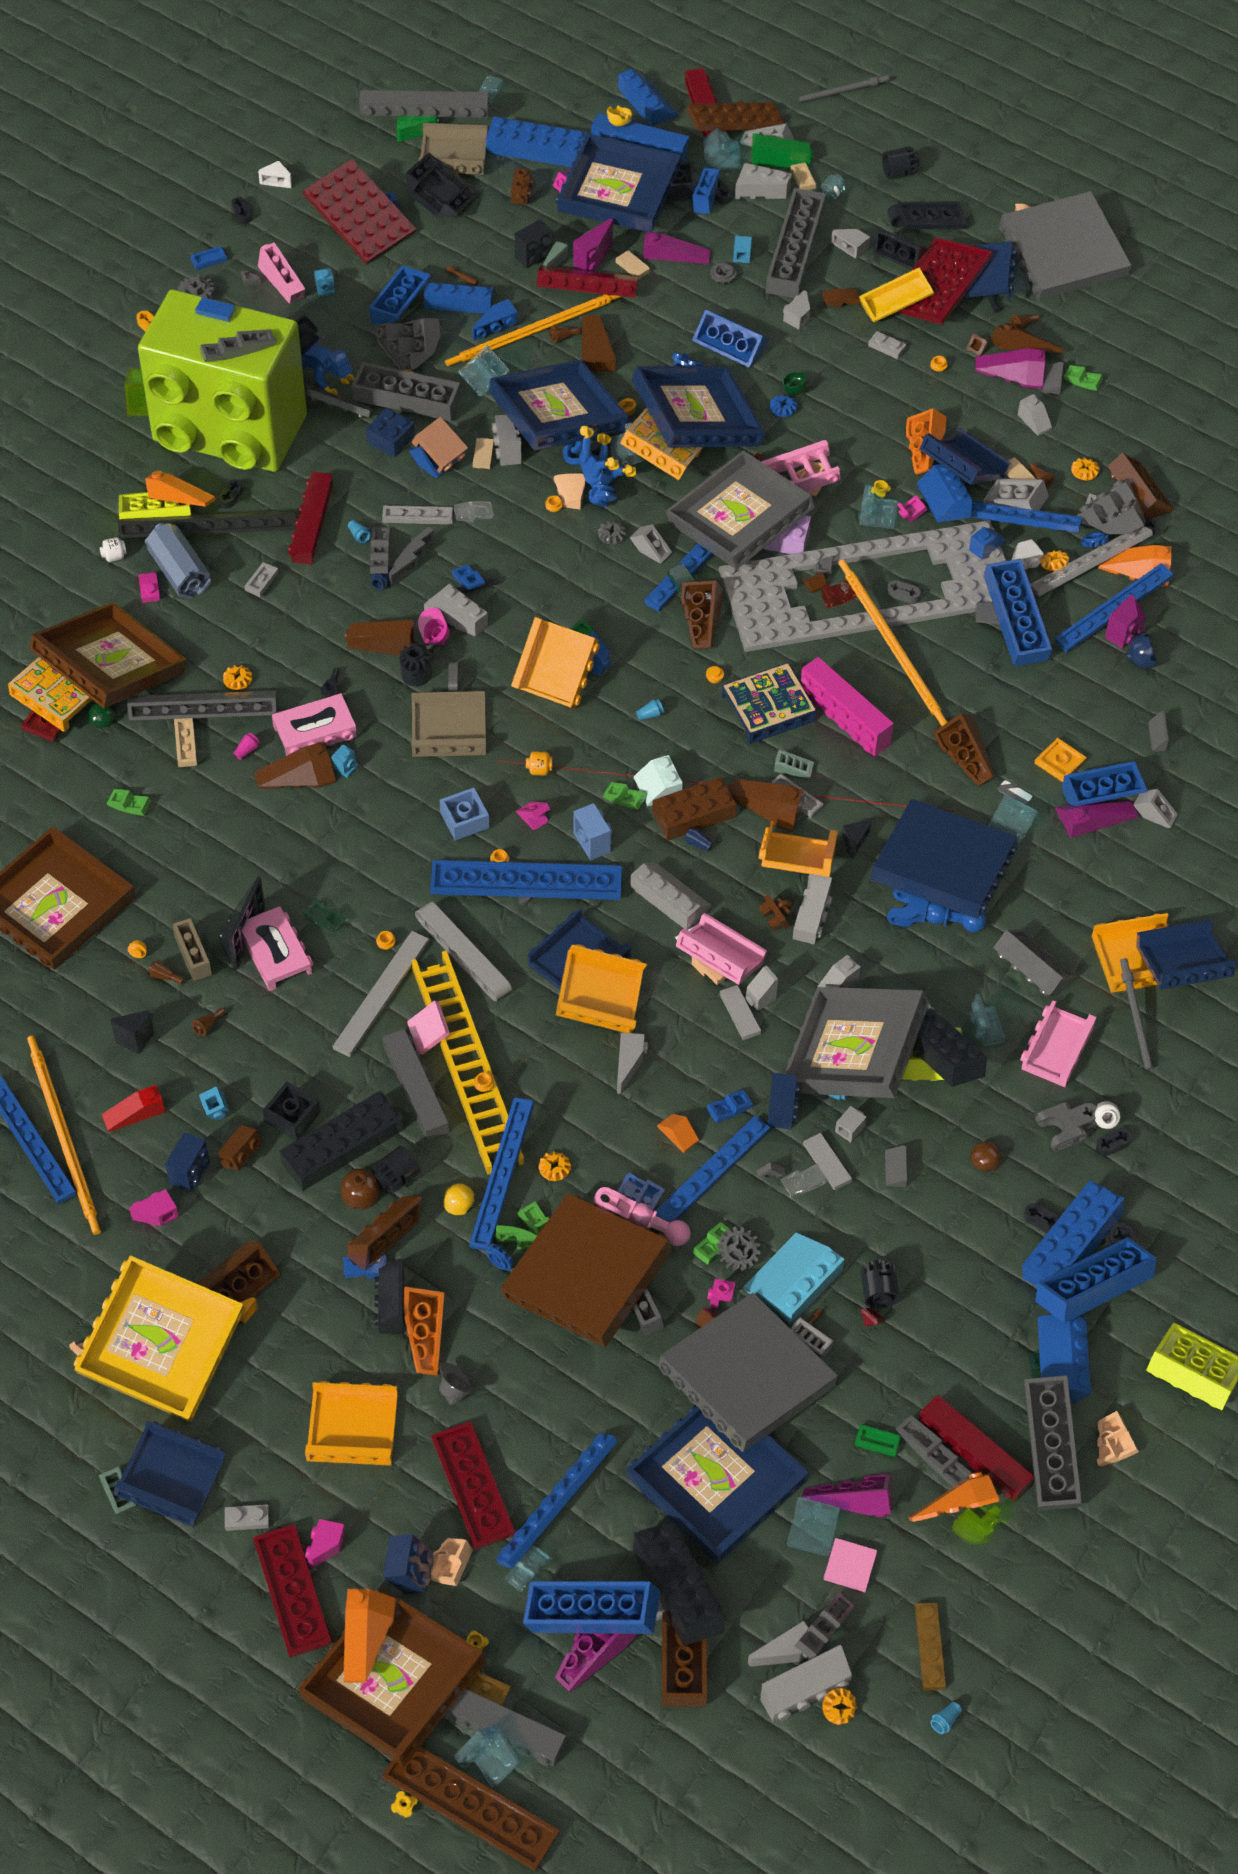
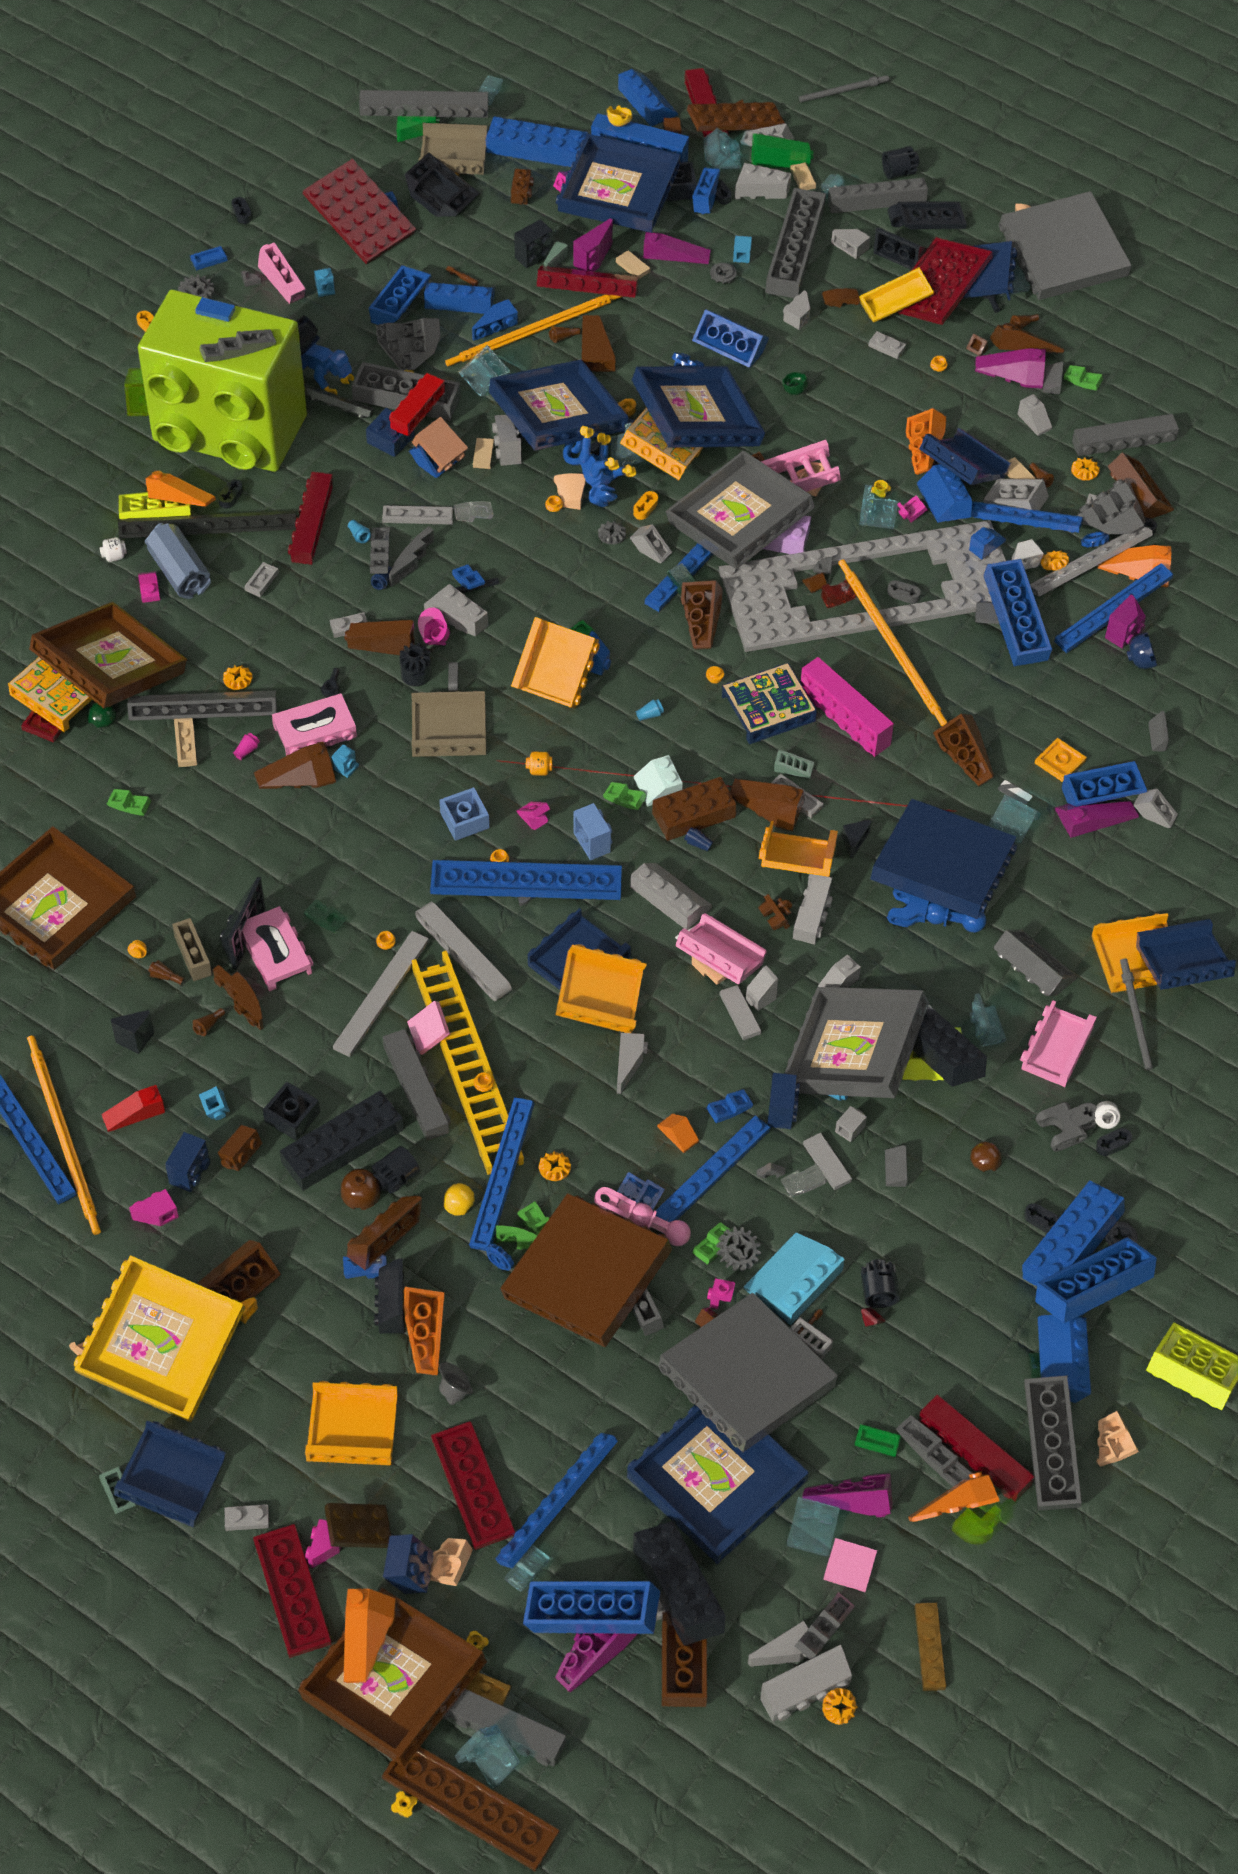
(244, 997): none -> reddish brown slope
(275, 175): white slope -> none
(342, 624): none -> light grey plate
(357, 1525): none -> dark brown plate
(417, 404): none -> red brick
(648, 507): none -> light orange beam
(672, 125): none -> reddish brown brick
(787, 410): blue gear -> none
(876, 195): none -> dark grey brick
(945, 1718): dark azure cone -> none
(1125, 435): none -> dark grey brick

